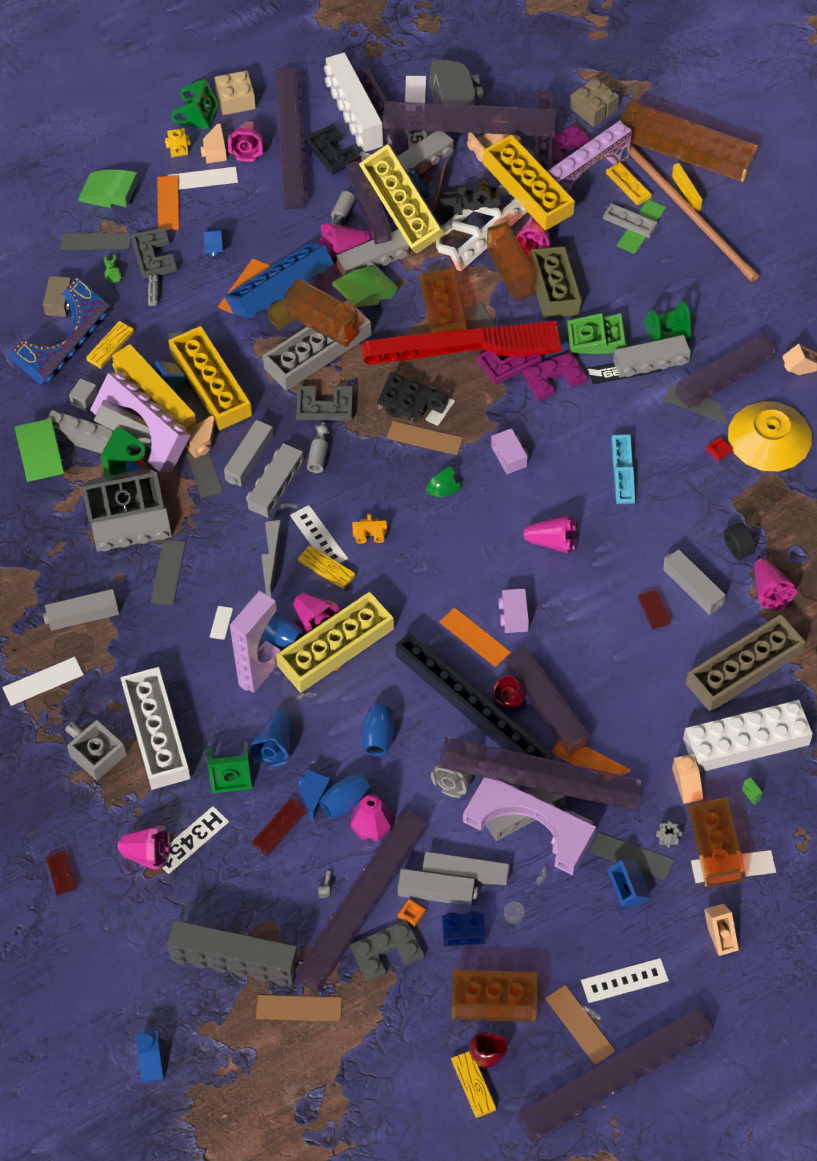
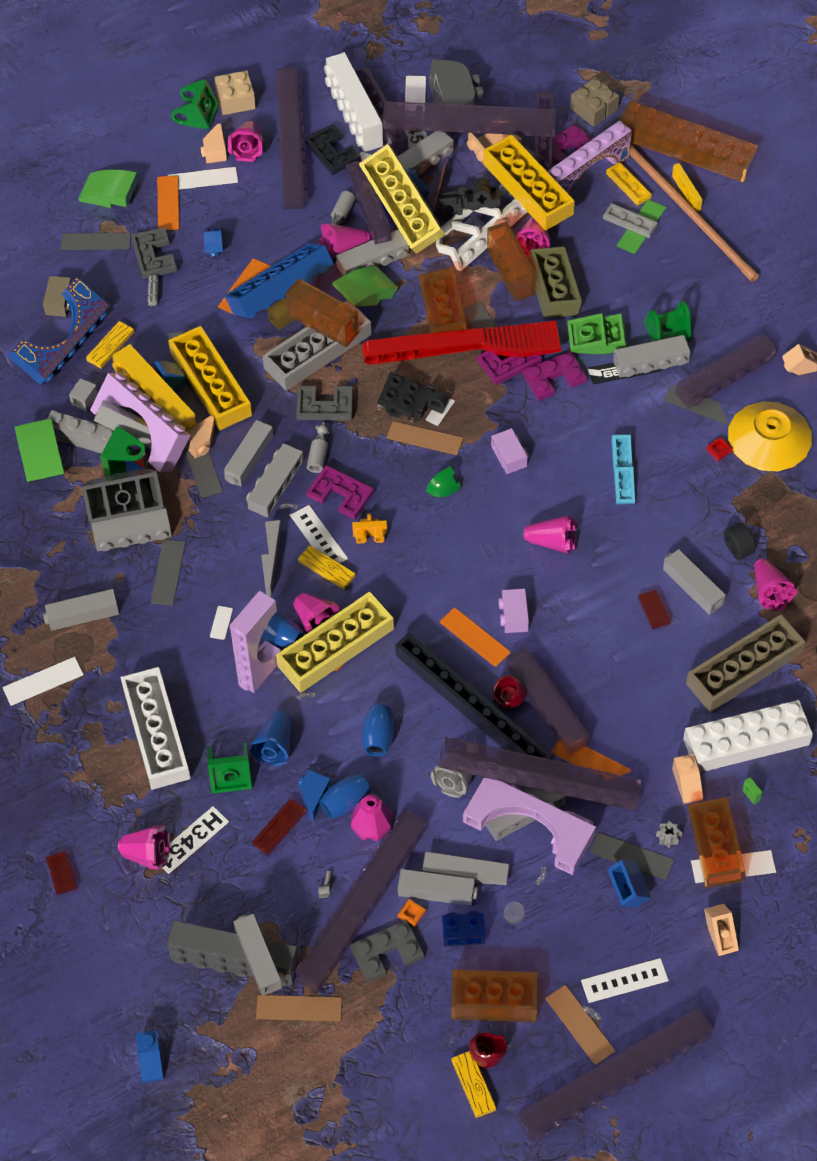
(94, 748): light grey brick -> none
(112, 273): bright green piece -> none
(177, 142): yellow brick -> none
(257, 954): none -> light grey brick
(330, 480): none -> magenta plate

